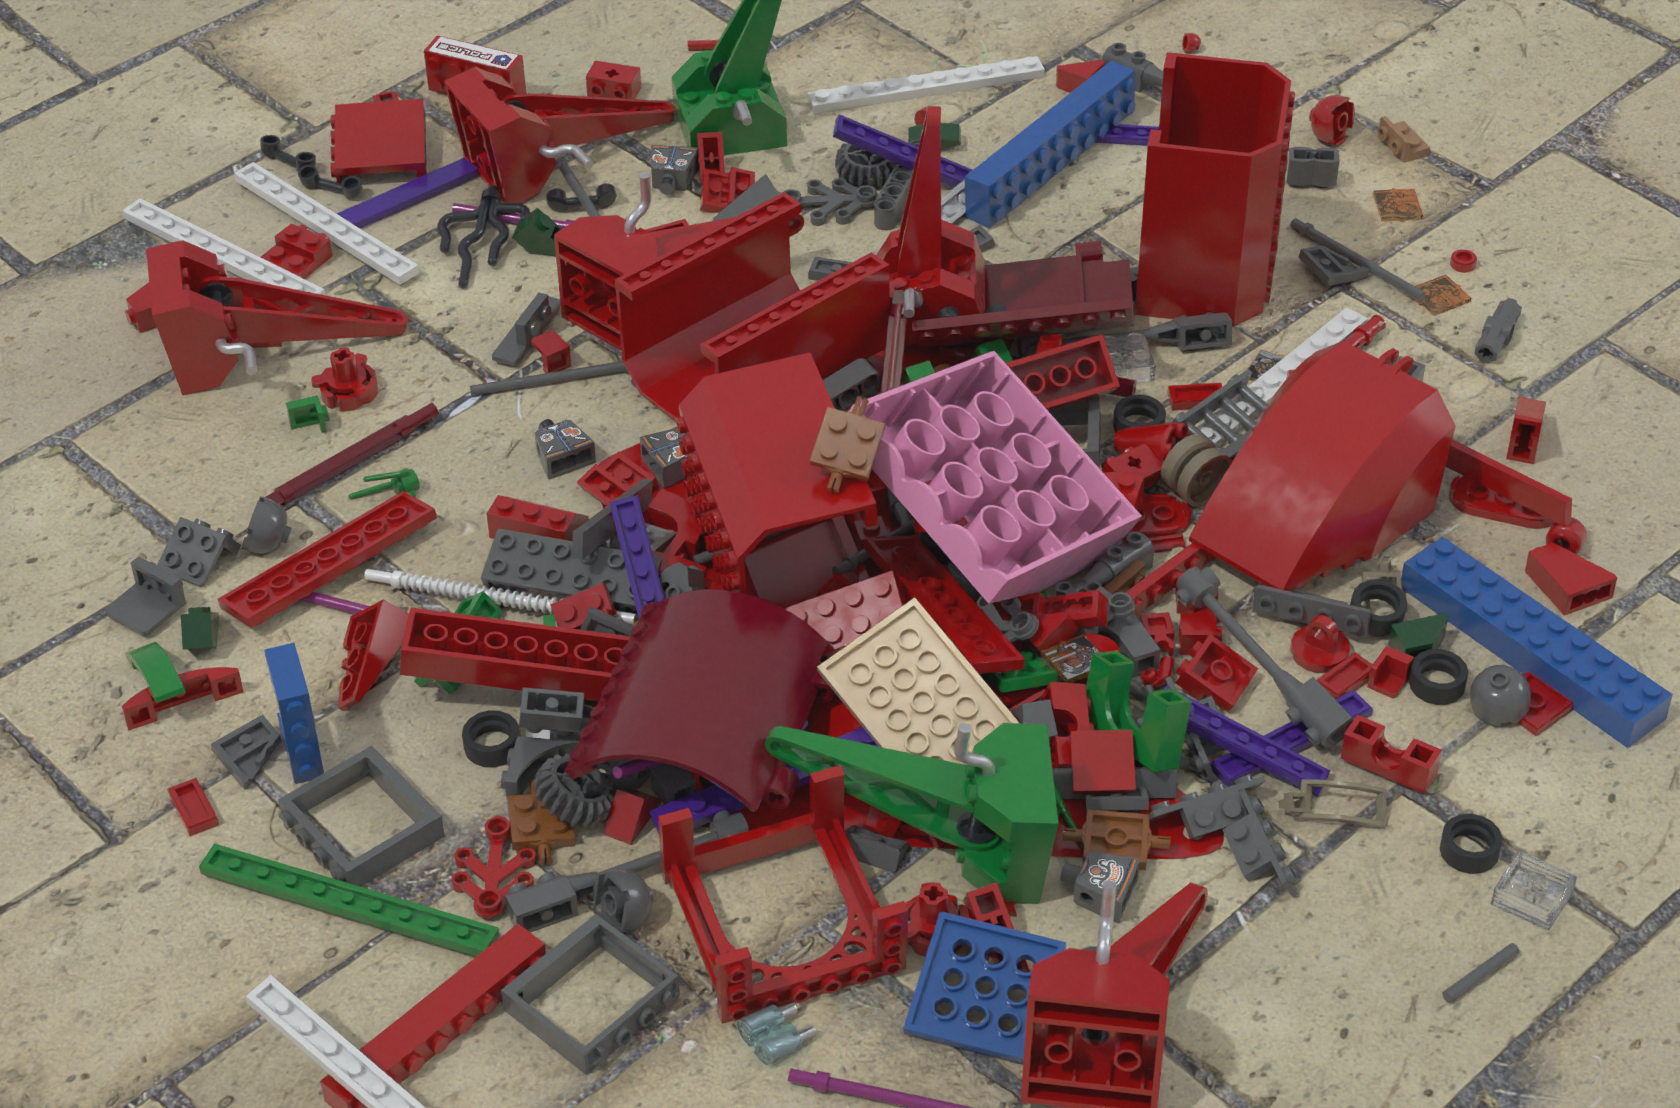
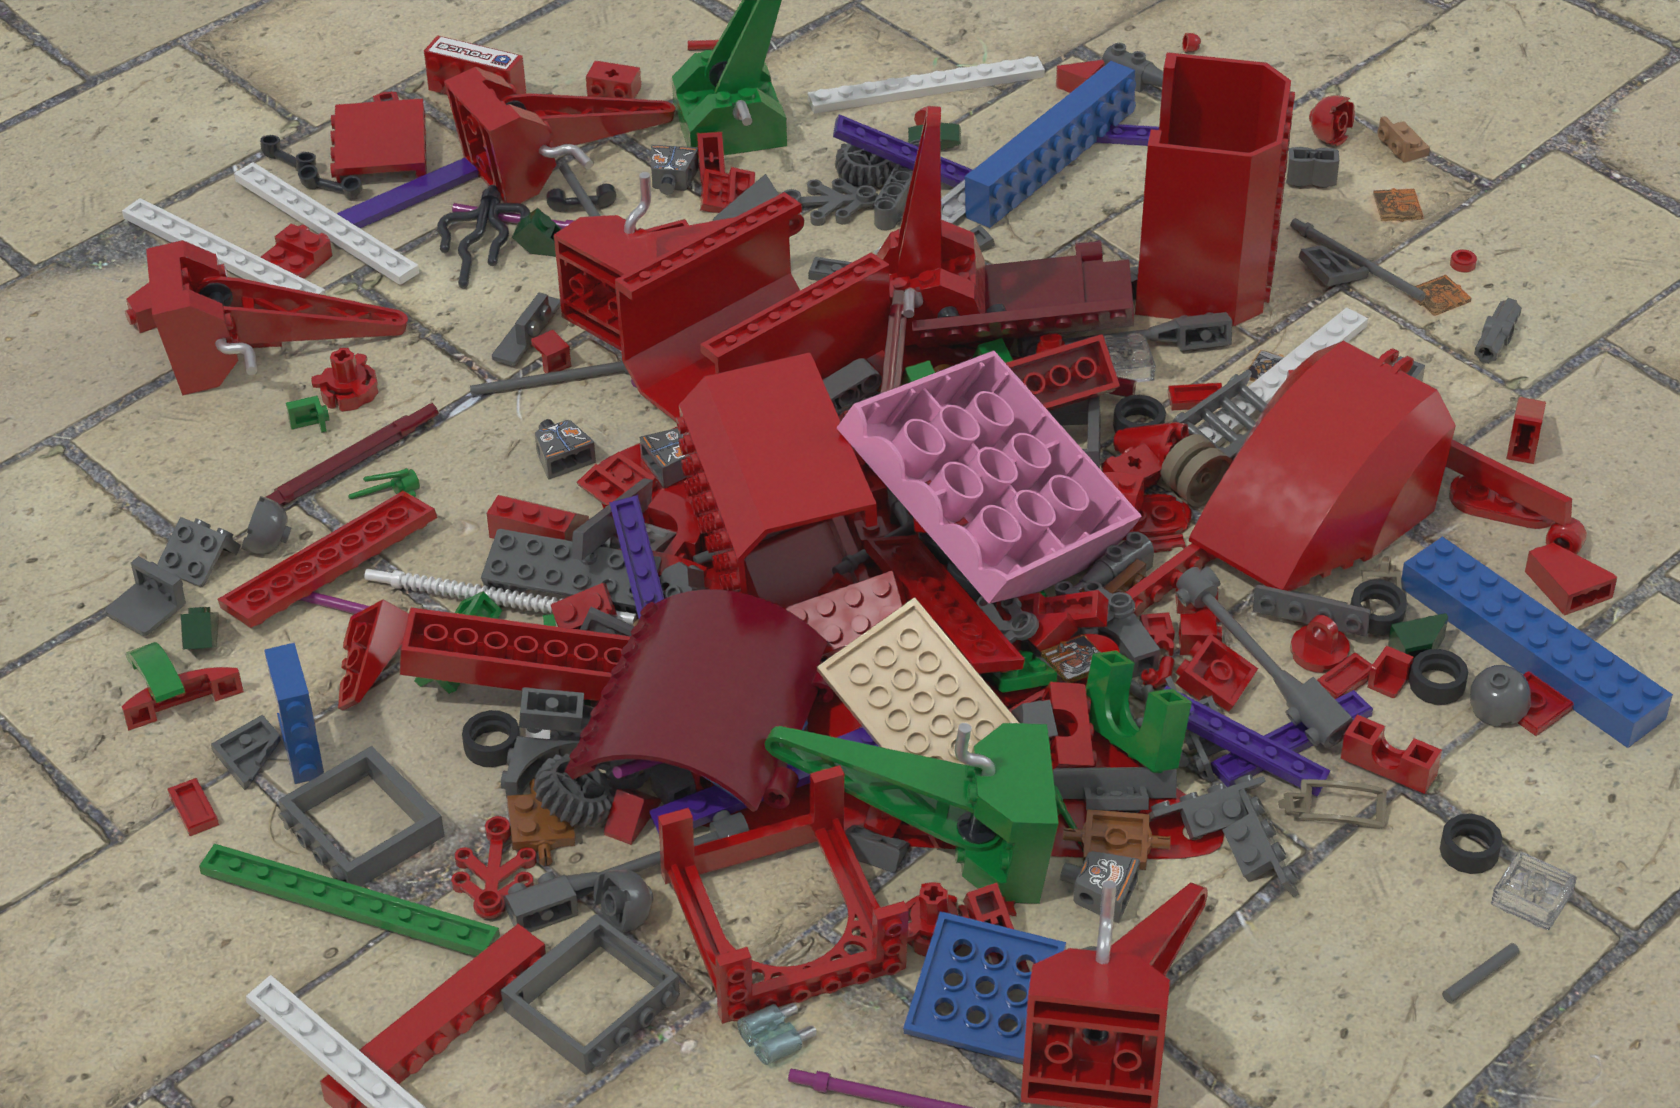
(847, 444): plate -> none
(1102, 761): red tile -> none
(1364, 334): red pin -> none

